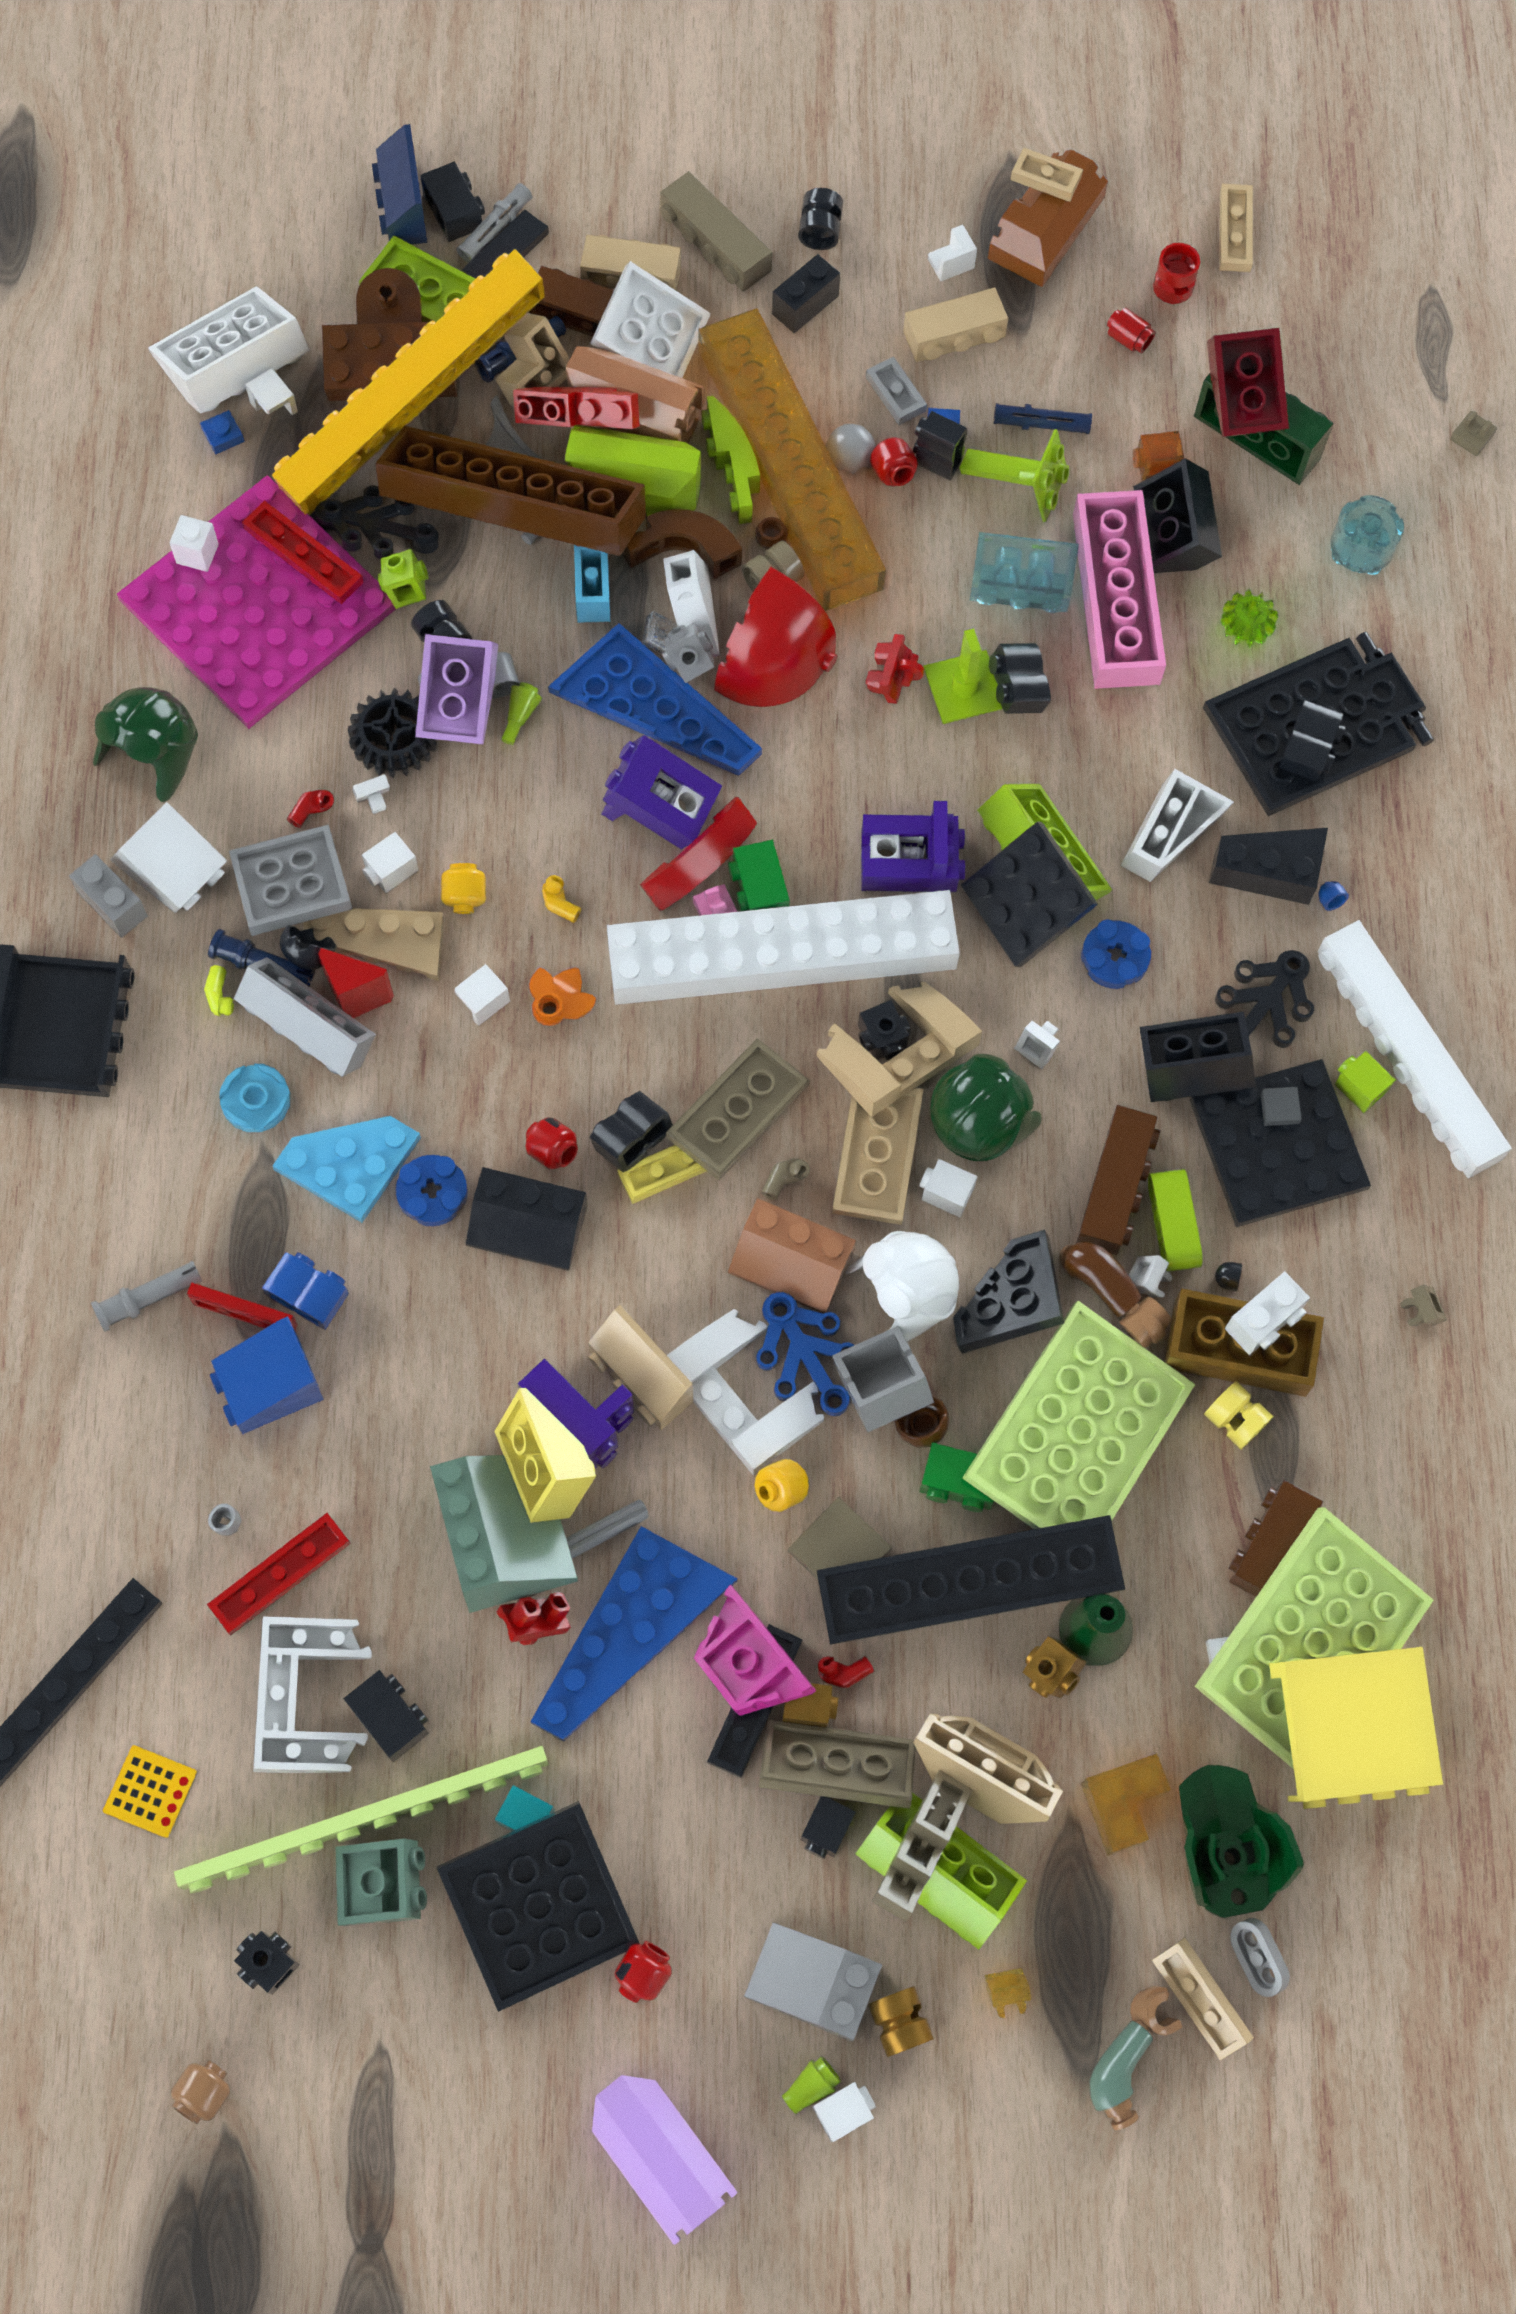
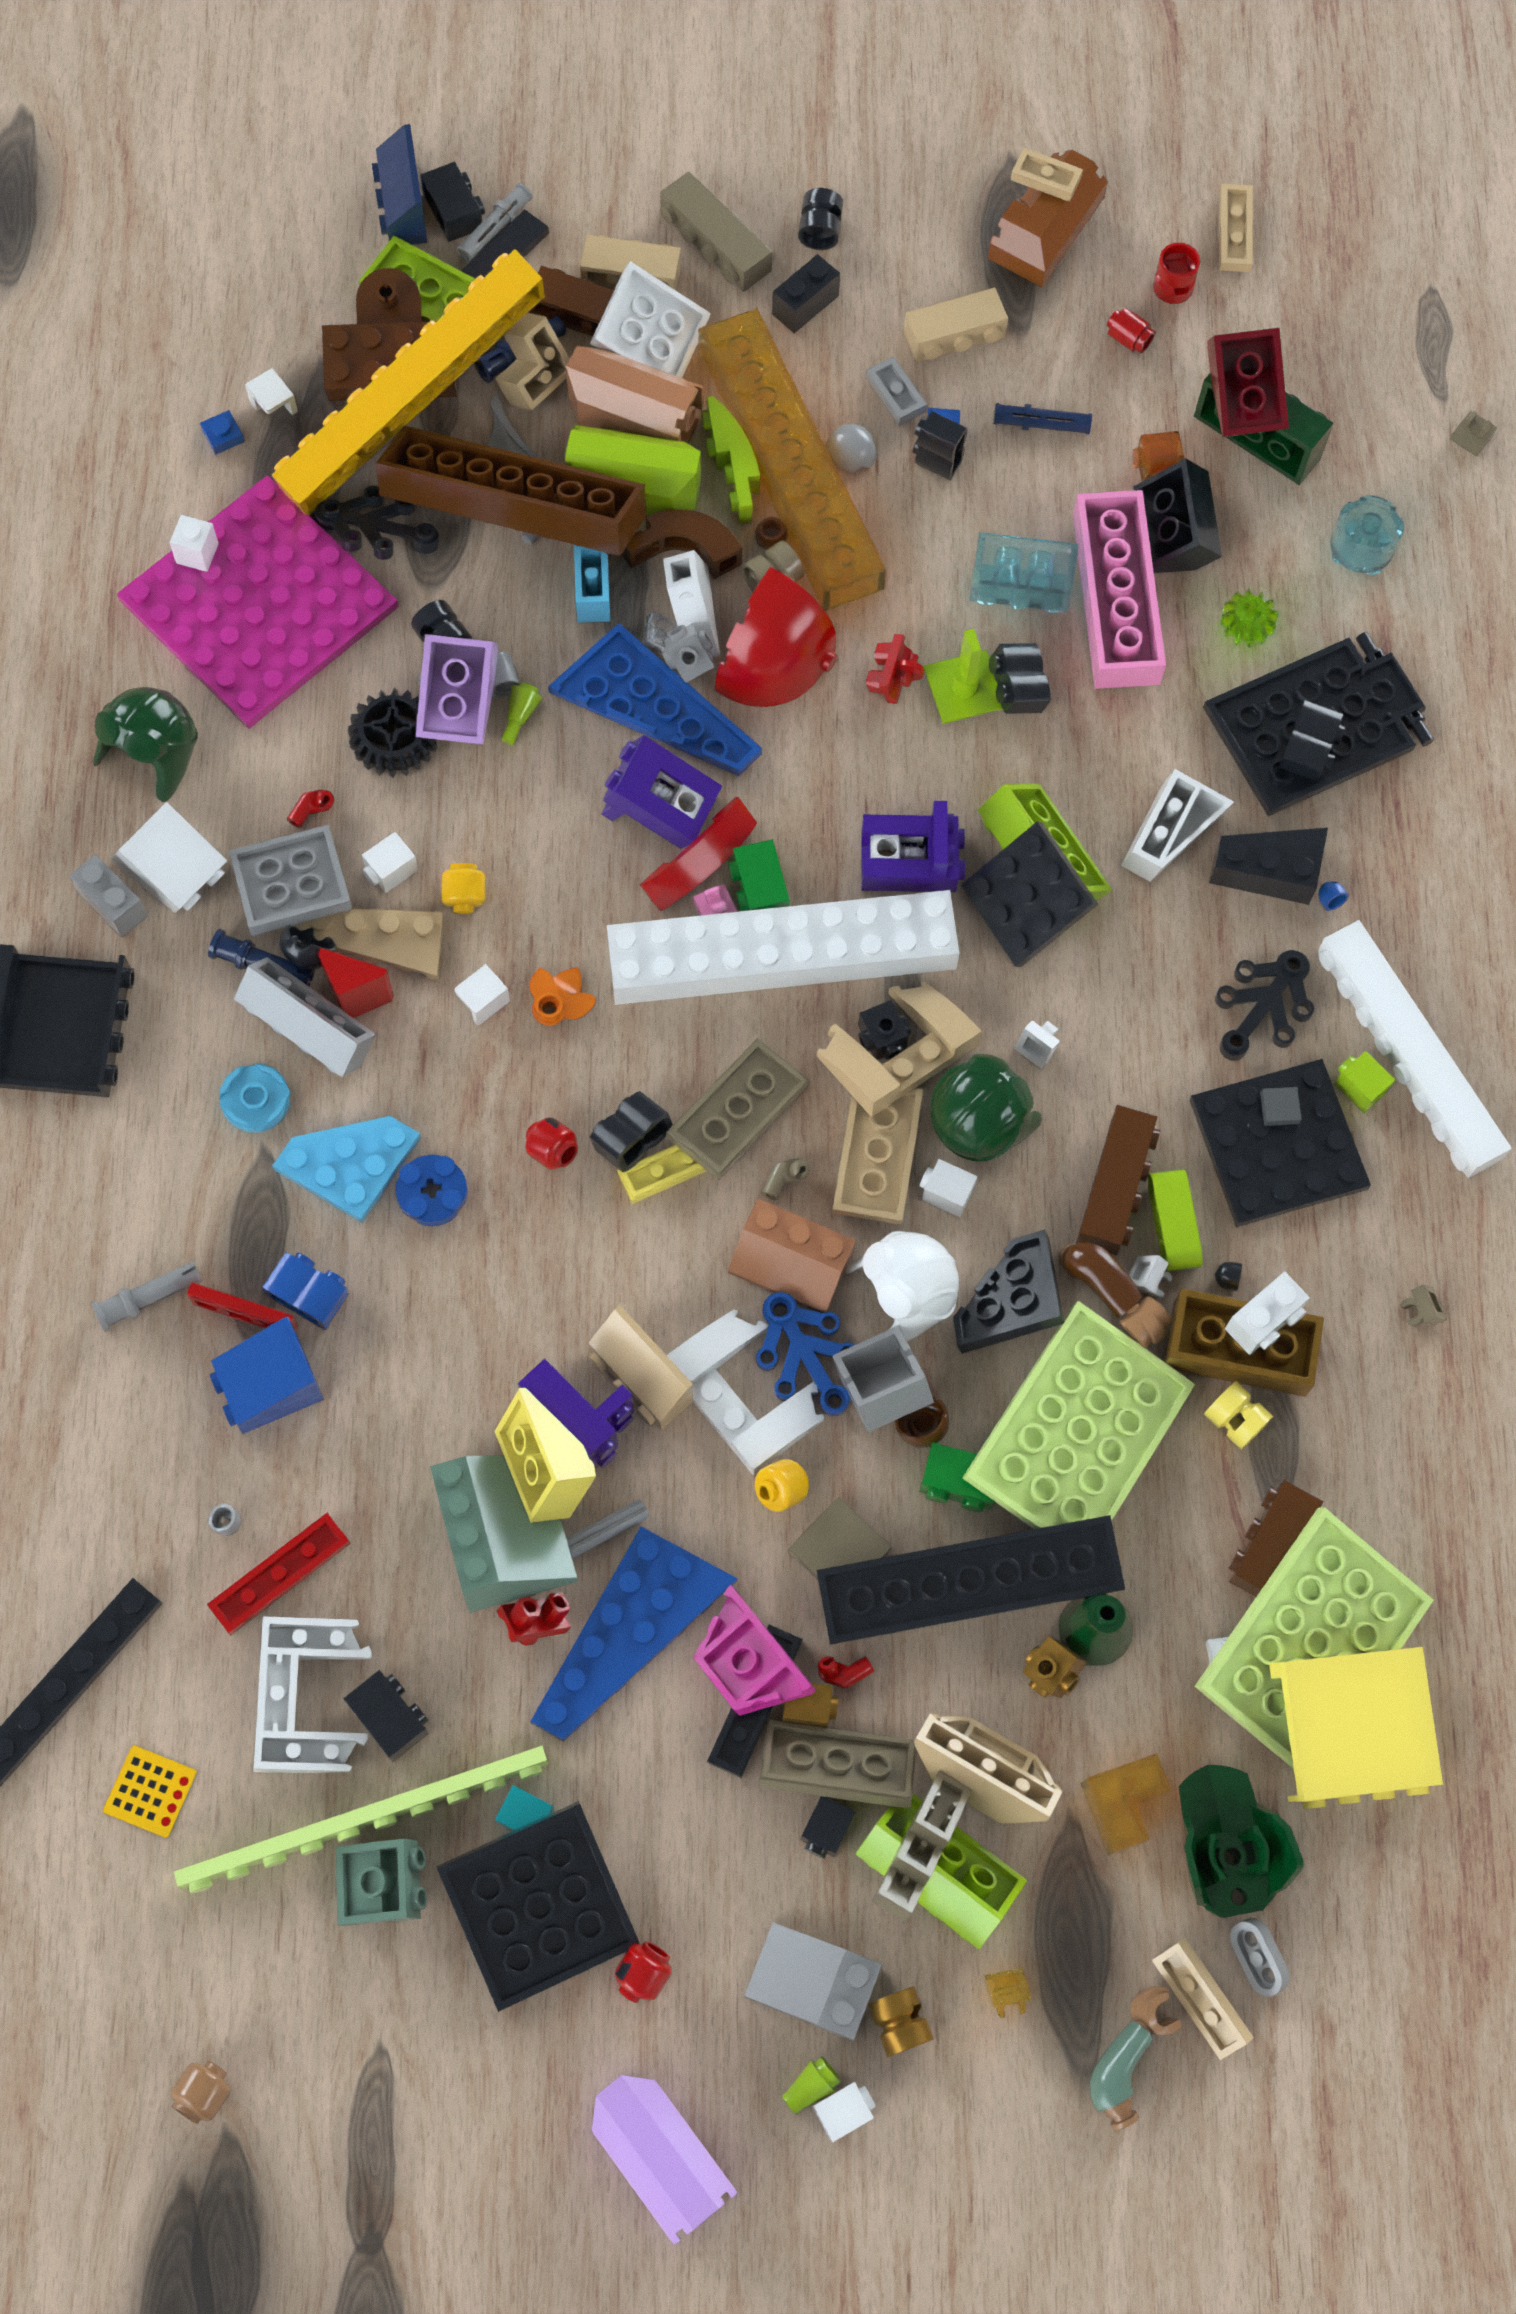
(213, 992): neon yellow arm -> none
(230, 348): white slope -> none
(275, 1971): black brick -> none
(303, 552): red plate -> none
(372, 791): white tile -> none
(403, 578): lime brick -> none
(526, 1218): black slope -> none
(555, 899): yellow arm -> none
(576, 407): red slope -> none
(894, 462): red head -> none
(956, 257): white panel -> none
(1043, 475): lime piece -> none
(1119, 935): blue plate -> none
(1197, 1057): black slope -> none

